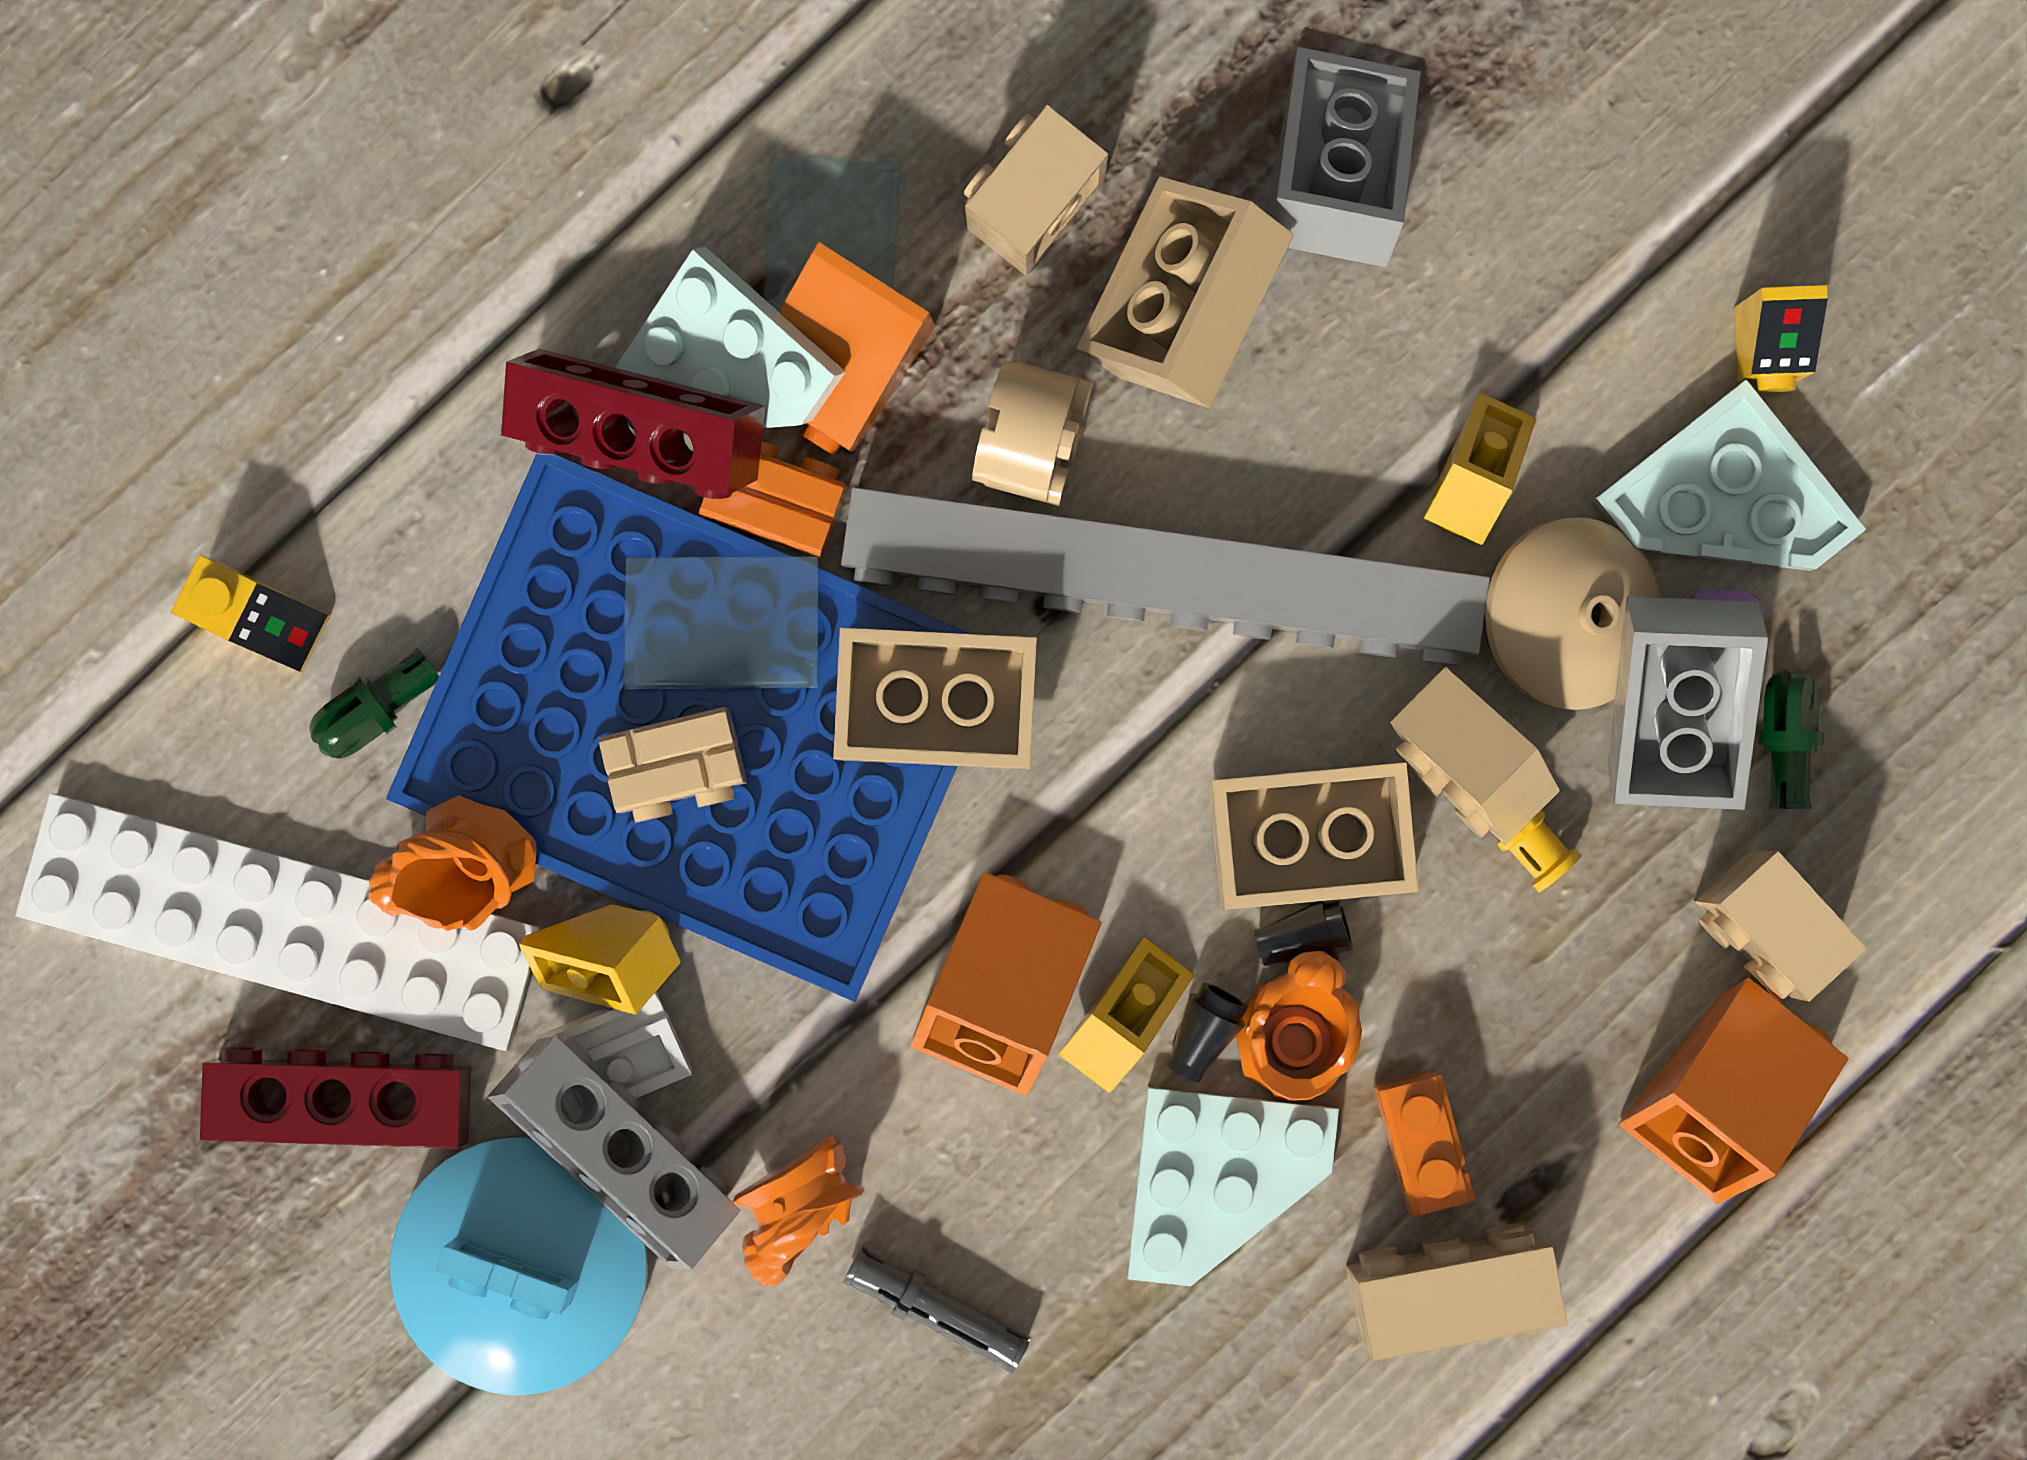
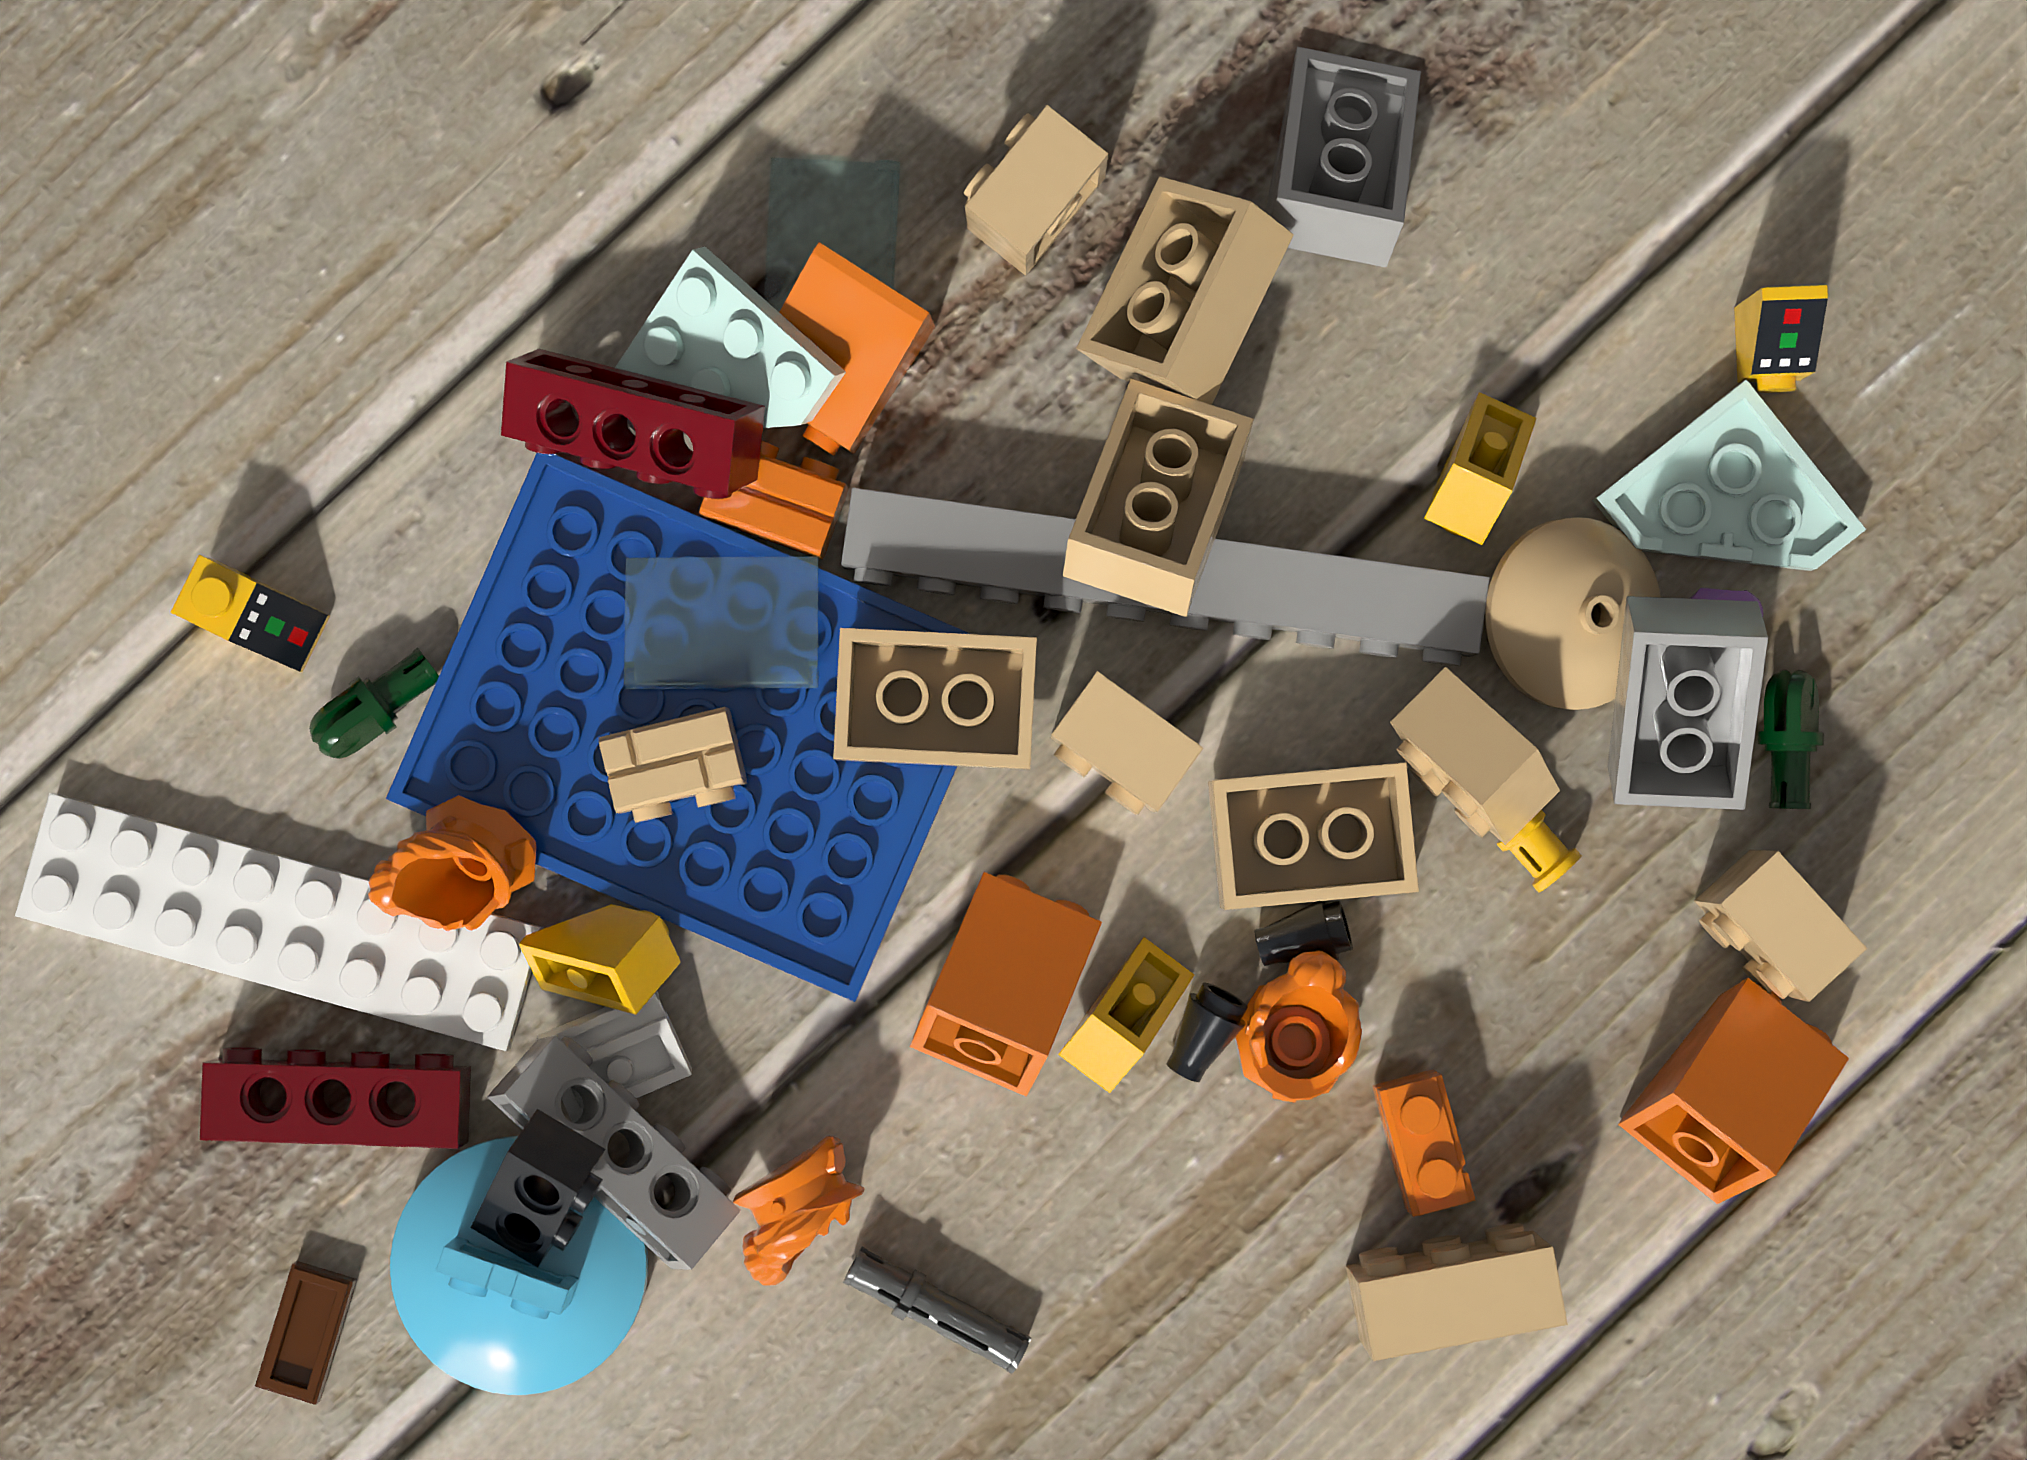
(306, 1332): none -> reddish brown tile
(538, 1189): none -> black brick
(1031, 431): tan brick -> none
(1125, 745): none -> tan brick
(1157, 497): none -> tan brick
(1218, 1175): light aqua plate -> none

